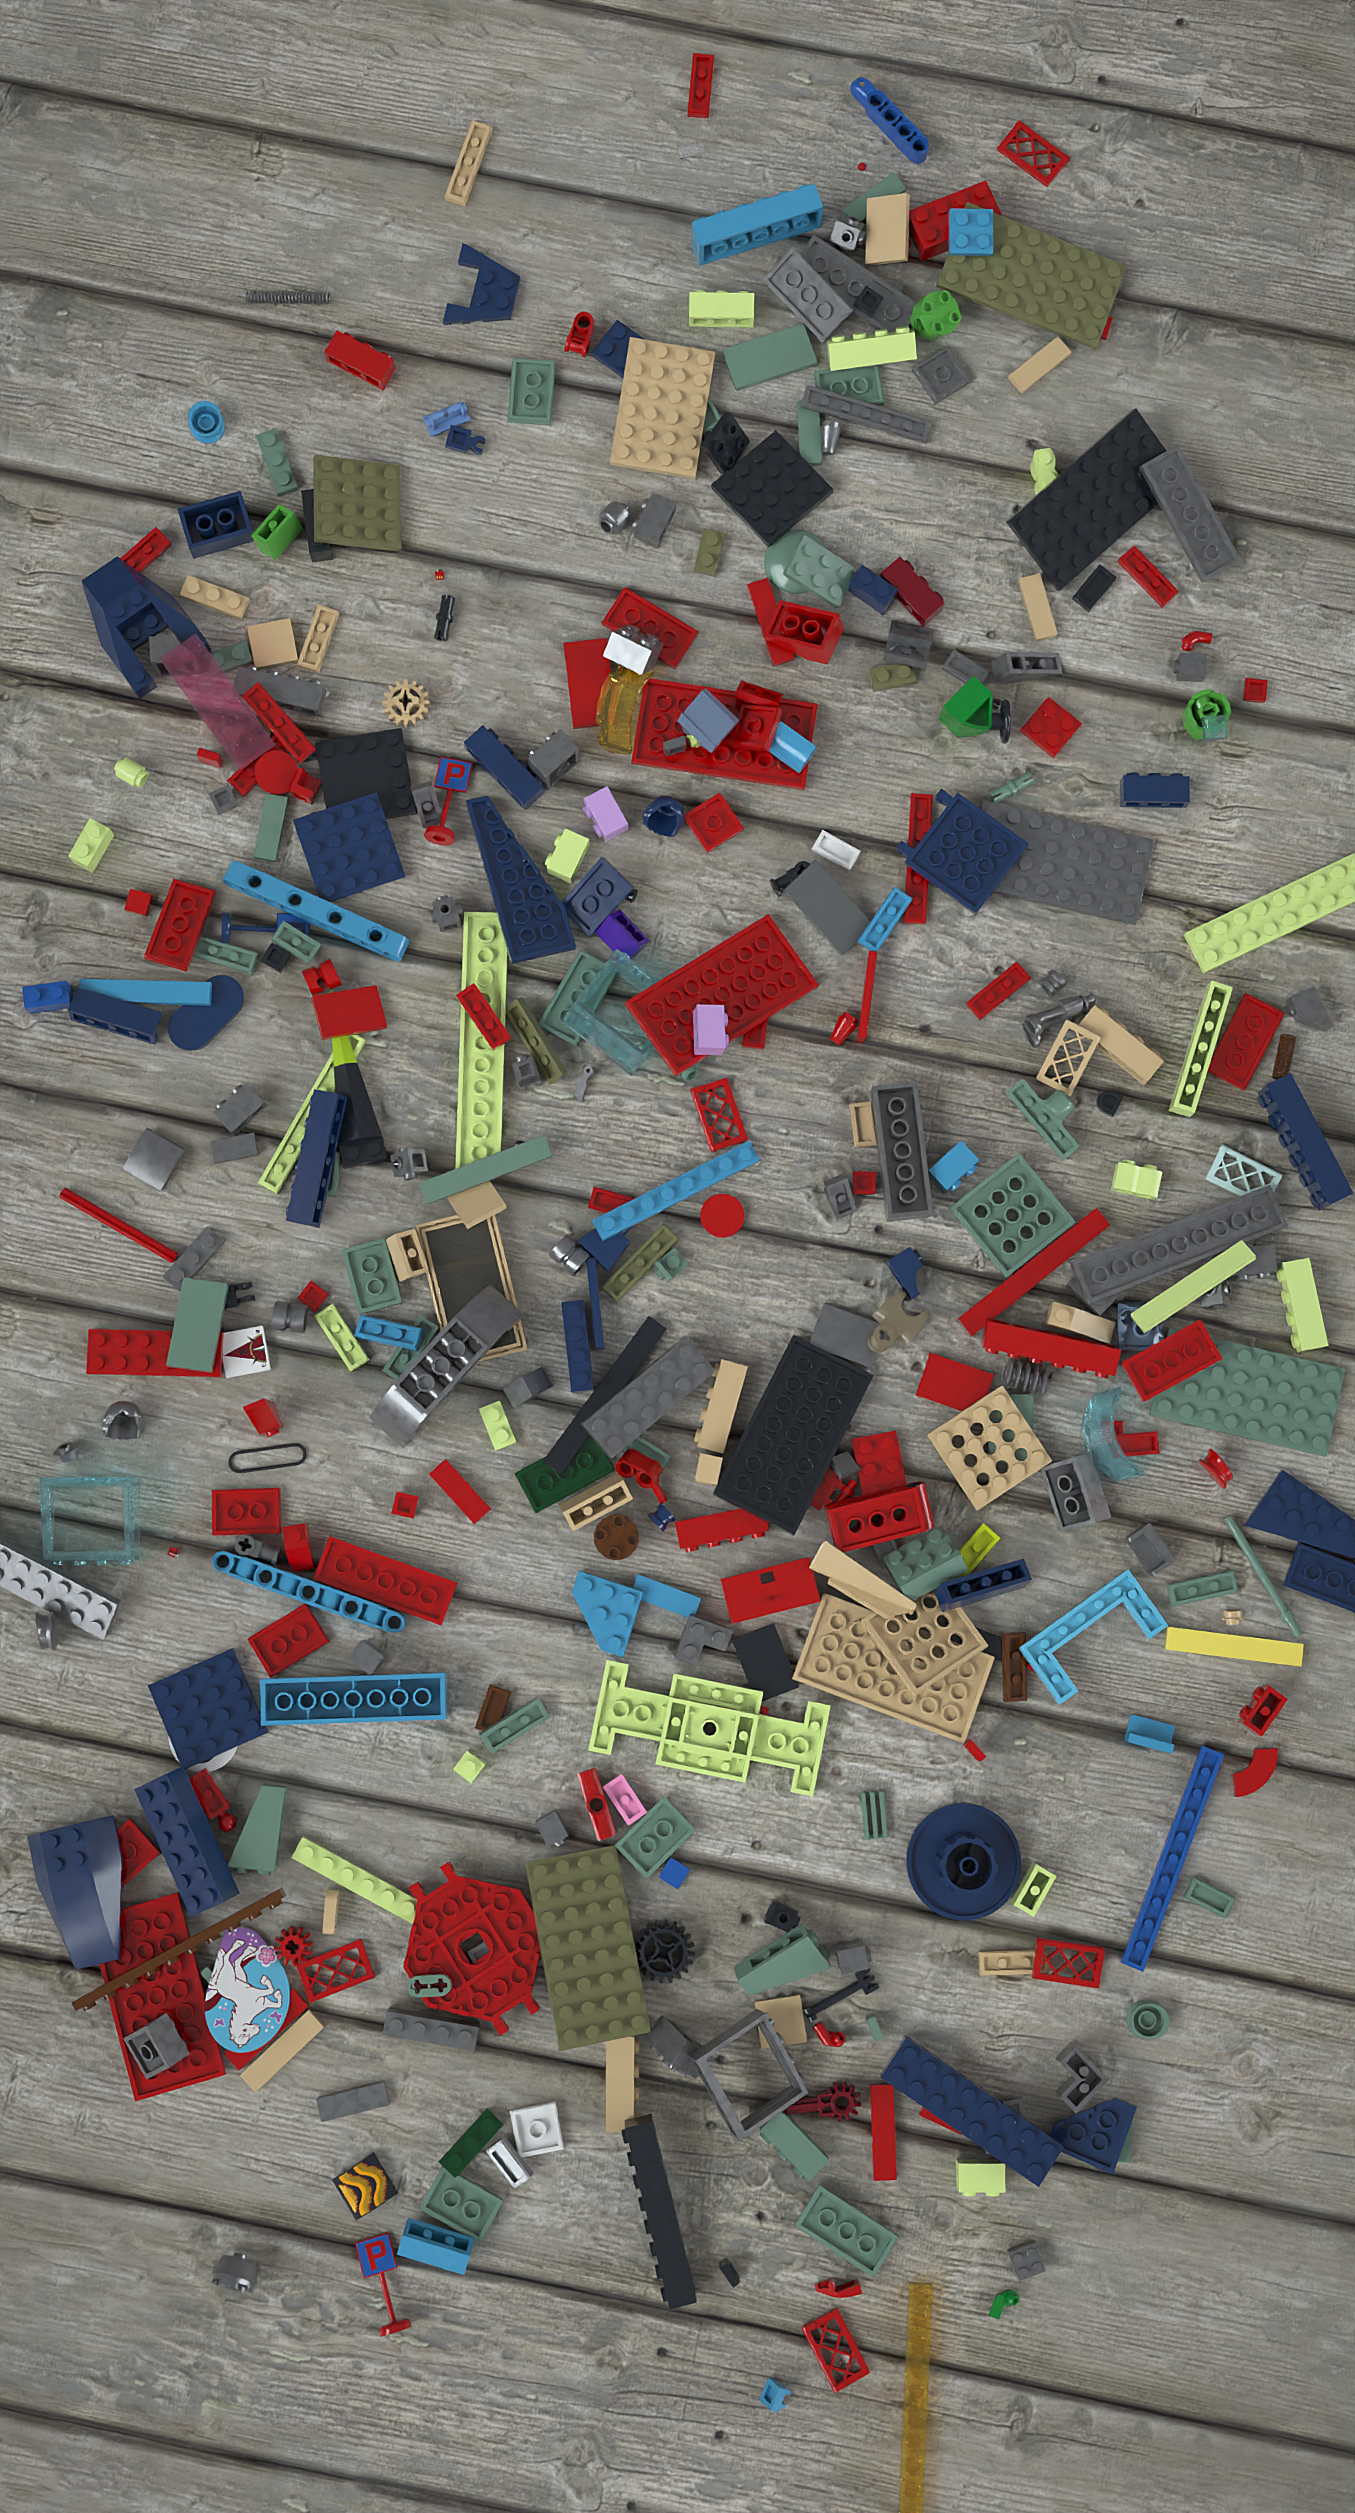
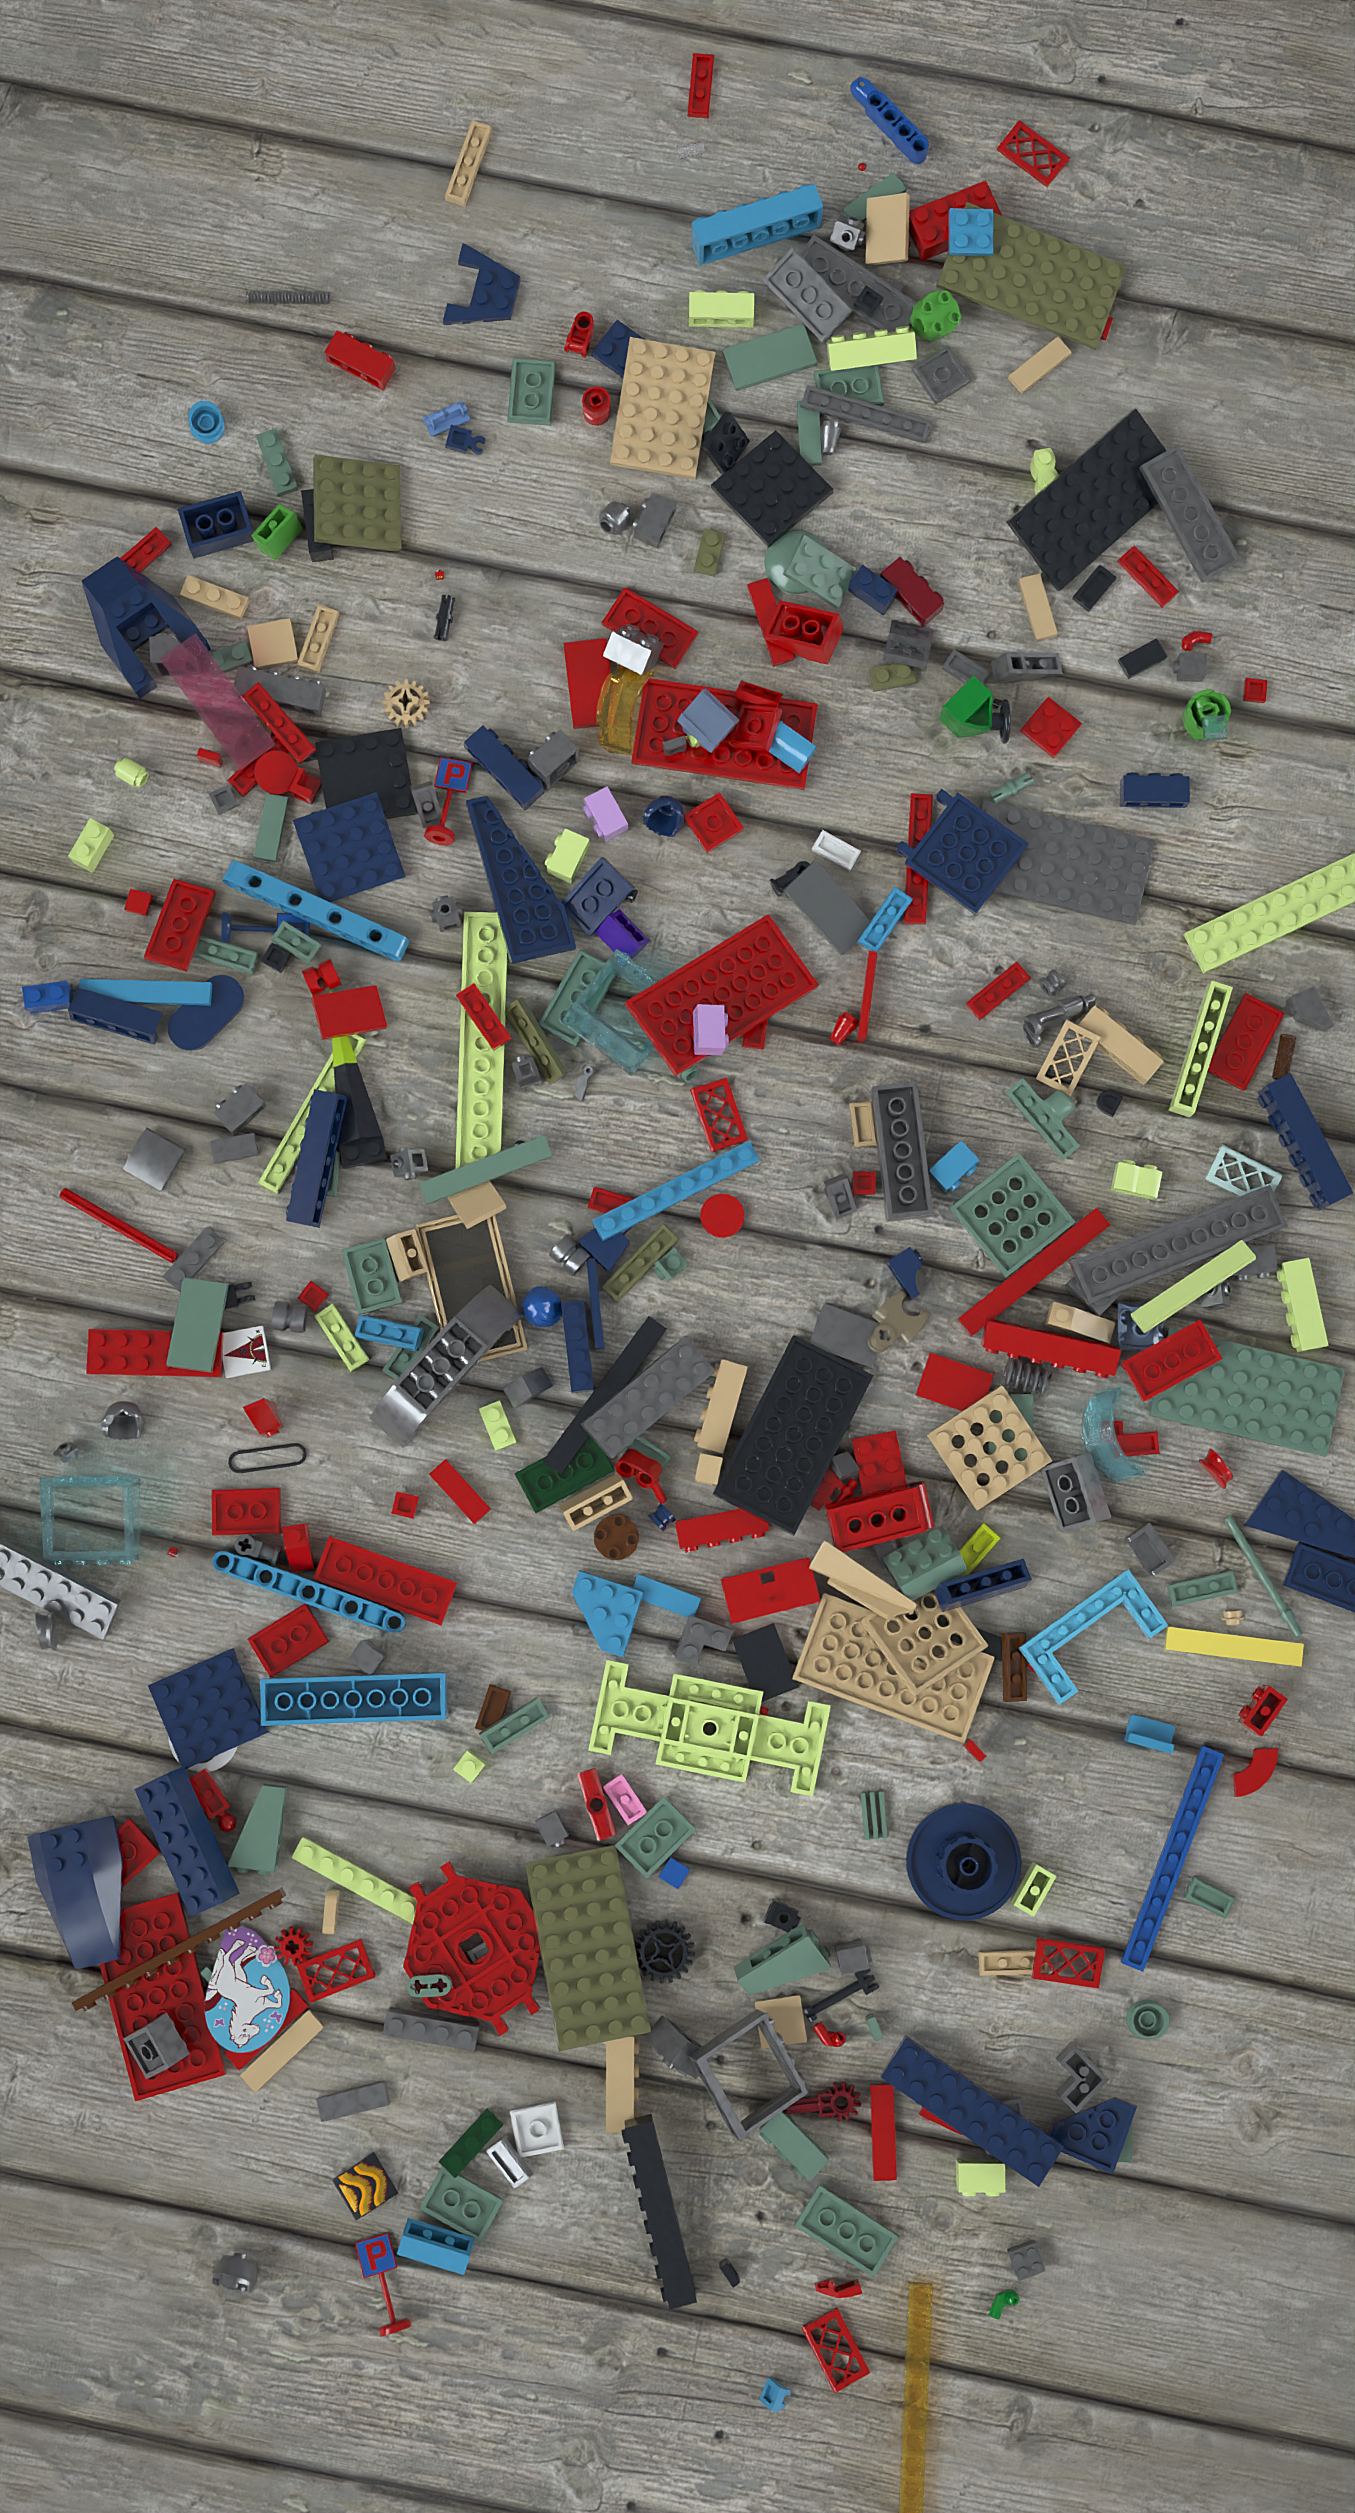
(542, 1307): none -> blue hair
(596, 405): none -> red wheel
(1142, 658): none -> black tile

